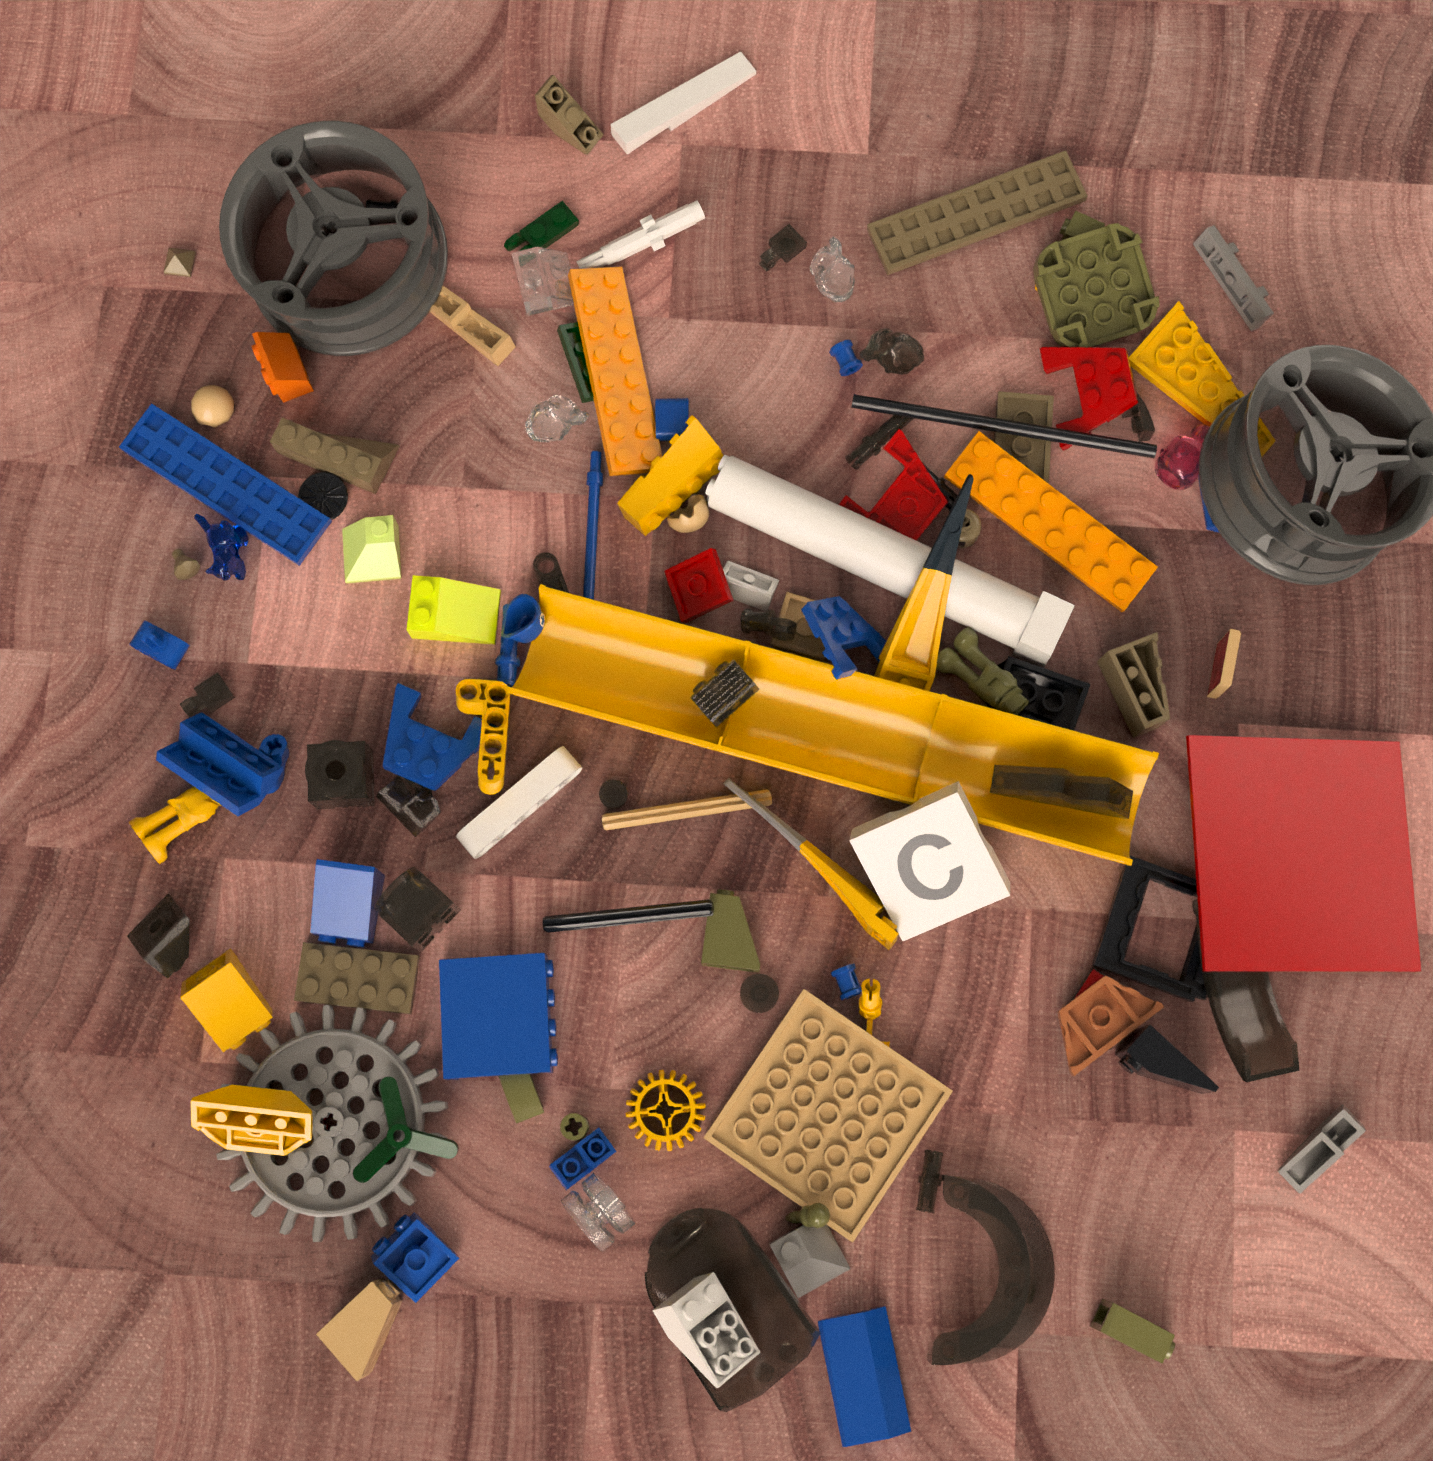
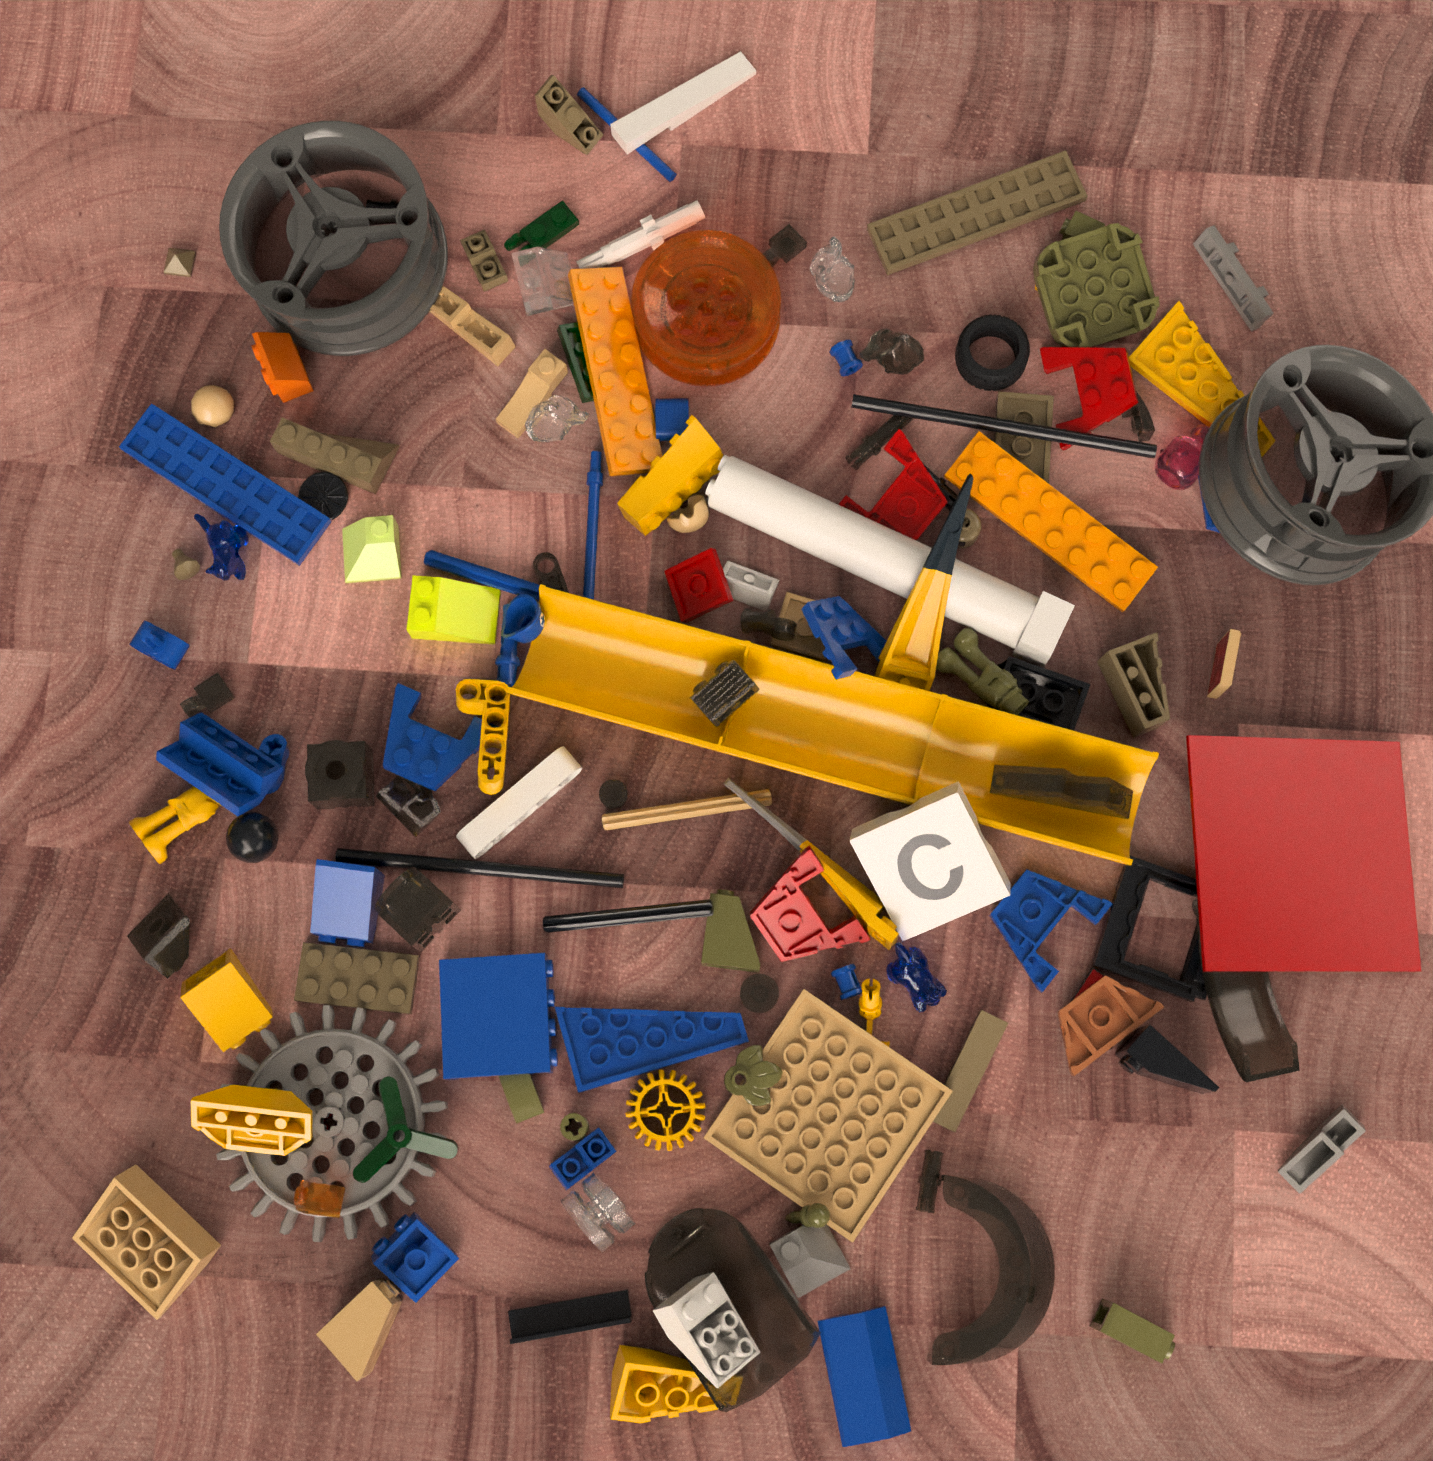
(145, 1240): none -> tan slope
(252, 837): none -> black piece
(319, 1198): none -> clear orange bracket
(480, 868): none -> black piece
(481, 574): none -> blue axle
(484, 260): none -> dark tan slope
(536, 387): none -> tan slope
(570, 1316): none -> black panel
(630, 1042): none -> blue wing
(643, 150): none -> blue piece
(653, 1386): none -> yellow wedge
(723, 267): none -> clear orange wheel
(757, 1076): none -> olive plate
(791, 920): none -> wing
(913, 972): none -> clear blue animal
(970, 1067): none -> dark tan slope
(997, 327): none -> black tyre
(1032, 913): none -> blue wing

